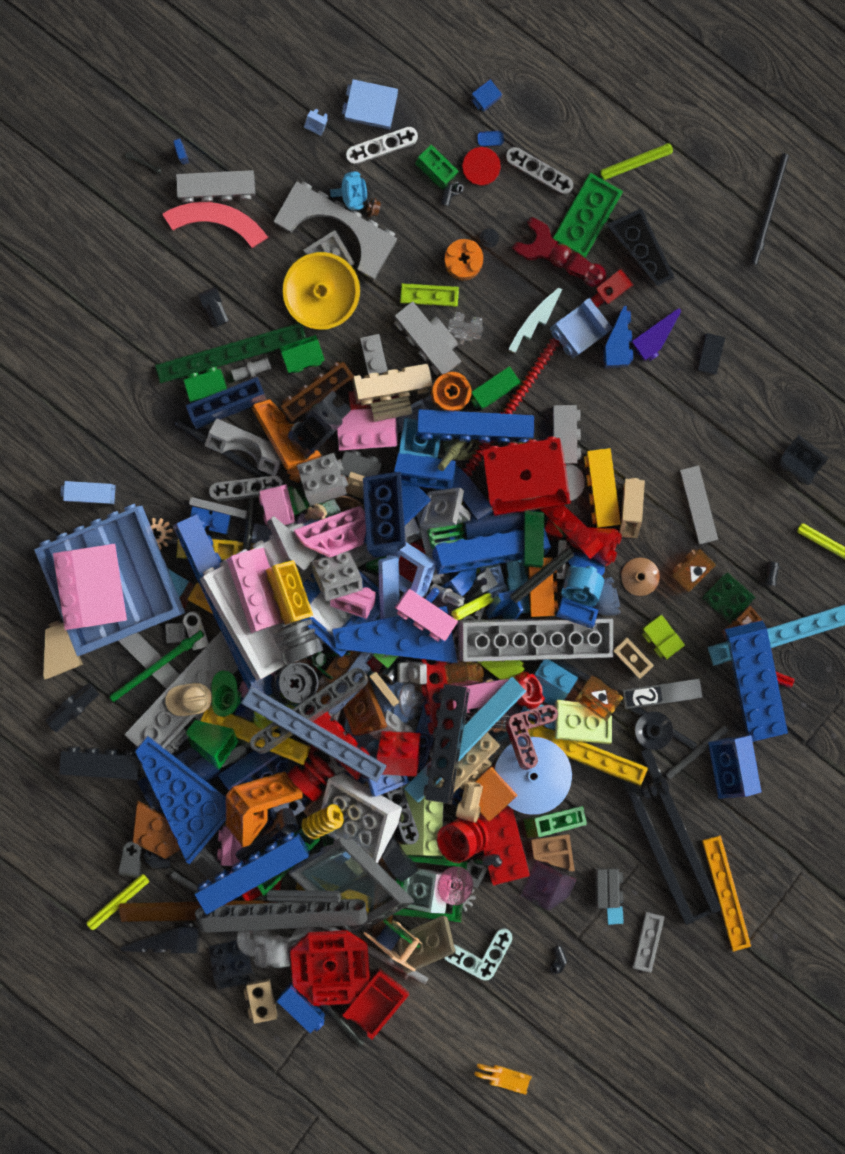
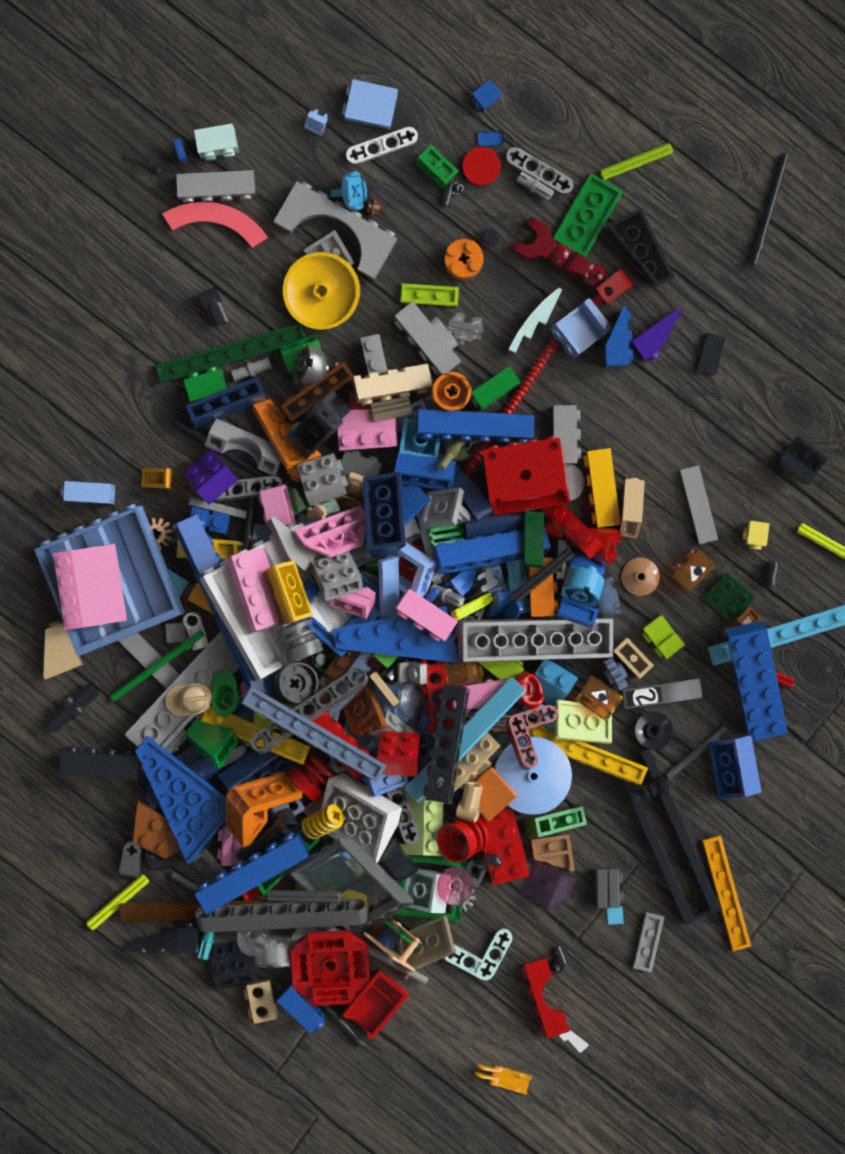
(156, 478): none -> light orange slope
(205, 945): none -> teal axle
(210, 476): none -> dark purple brick
(216, 142): none -> light aqua brick
(311, 365): none -> flat silver cylinder
(535, 186): none -> light grey axle
(538, 974): none -> red arch
(575, 1040): none -> white sticker
(615, 673): none -> sand blue gear
(756, 534): none -> light yellow brick

